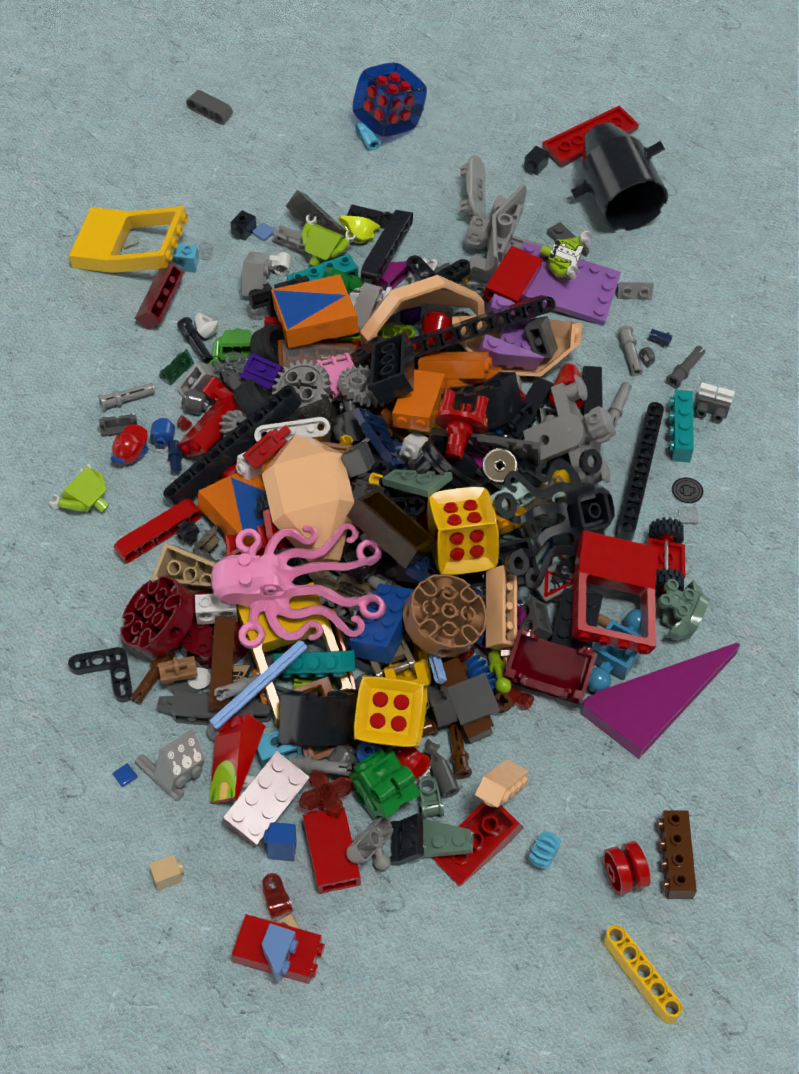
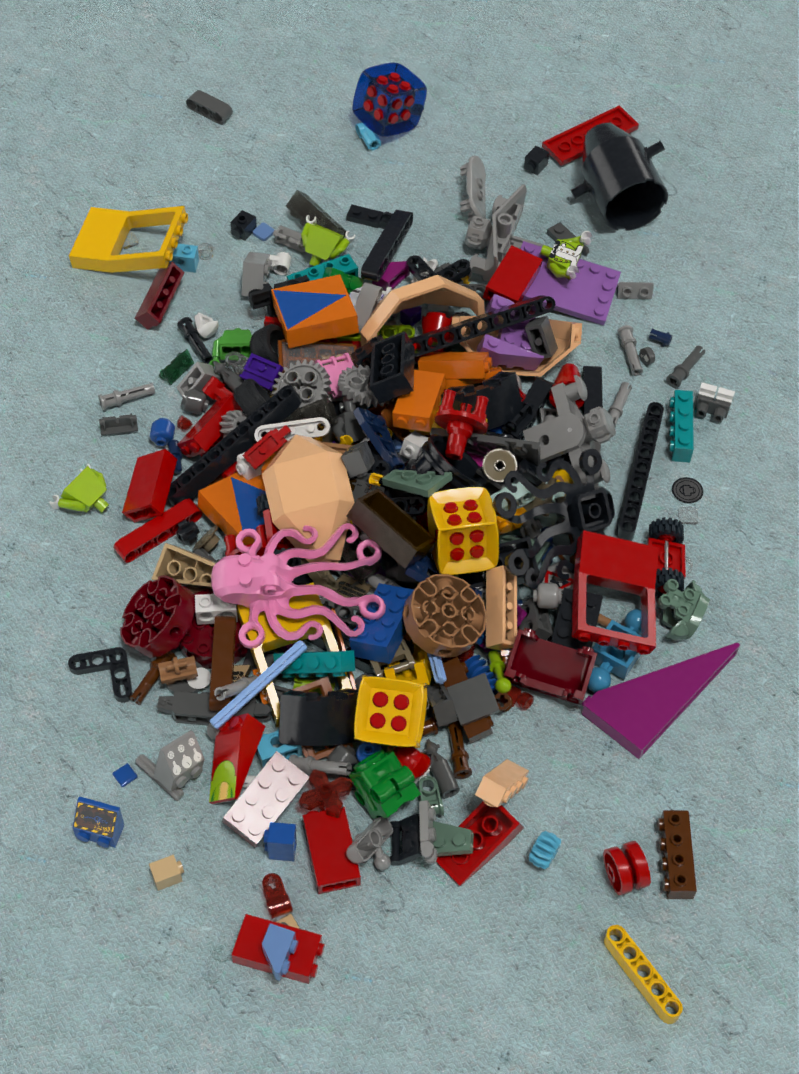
(97, 822): none -> slope
(129, 445): red hair -> none
(149, 485): none -> red brick
(360, 226): neon yellow hat -> none
(427, 832): none -> light grey hinge
(547, 595): none -> light grey head

